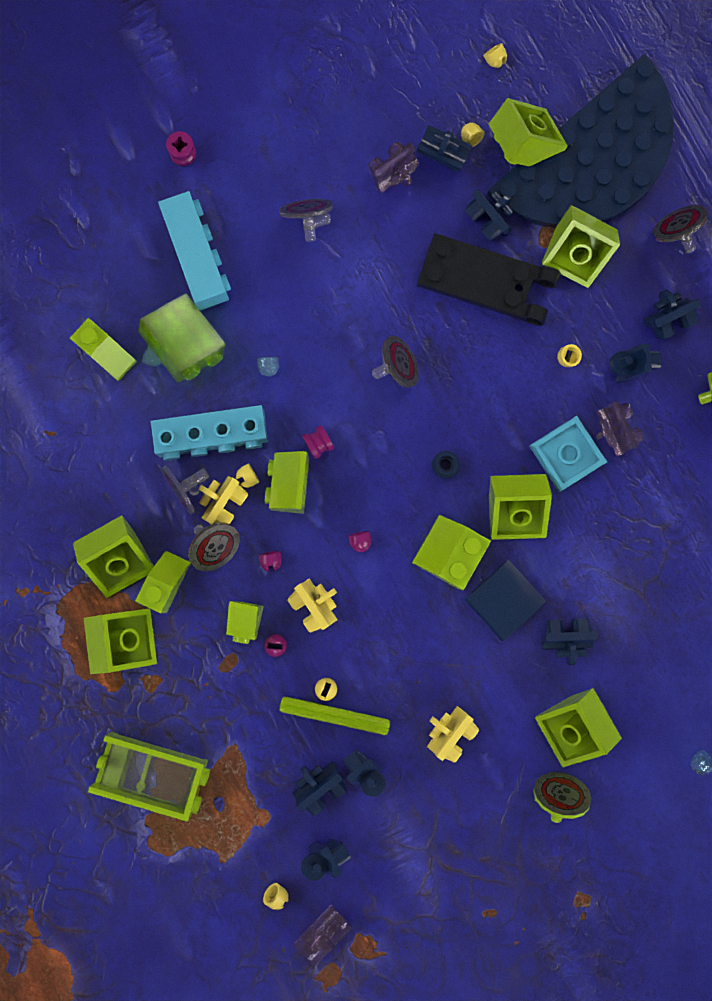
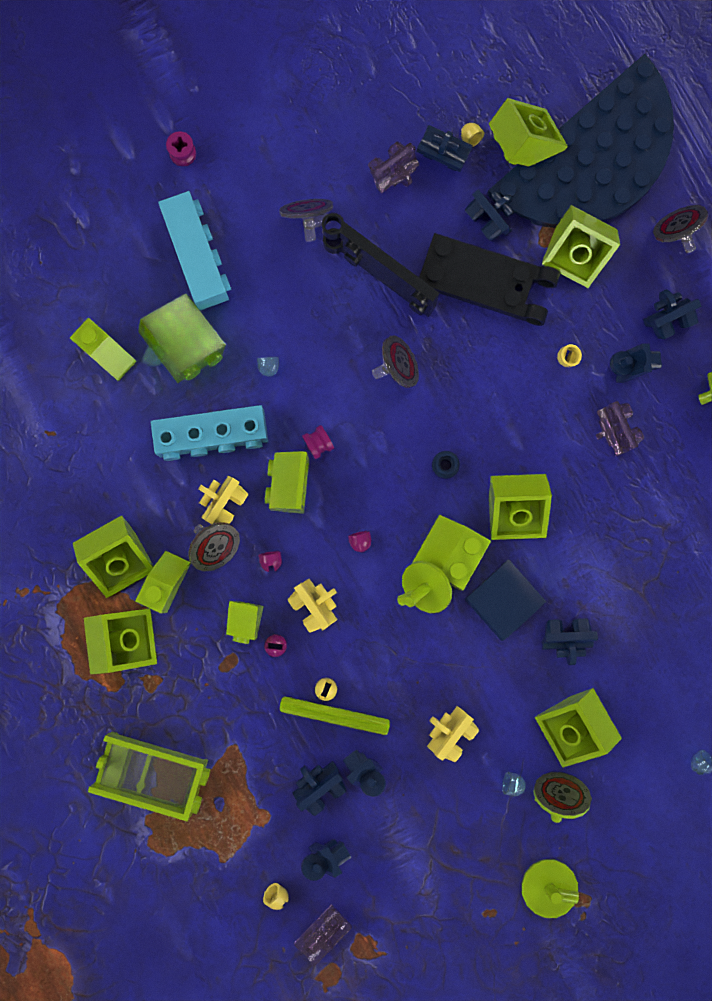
(190, 483): clear shield -> none
(248, 475): light yellow hinge -> none
(362, 252): none -> black hinge
(425, 587): none -> lime shield
(496, 56): light yellow hinge -> none
(513, 784): none -> clear light blue hinge
(550, 888): none -> lime shield
(568, 454): medium azure plate -> none

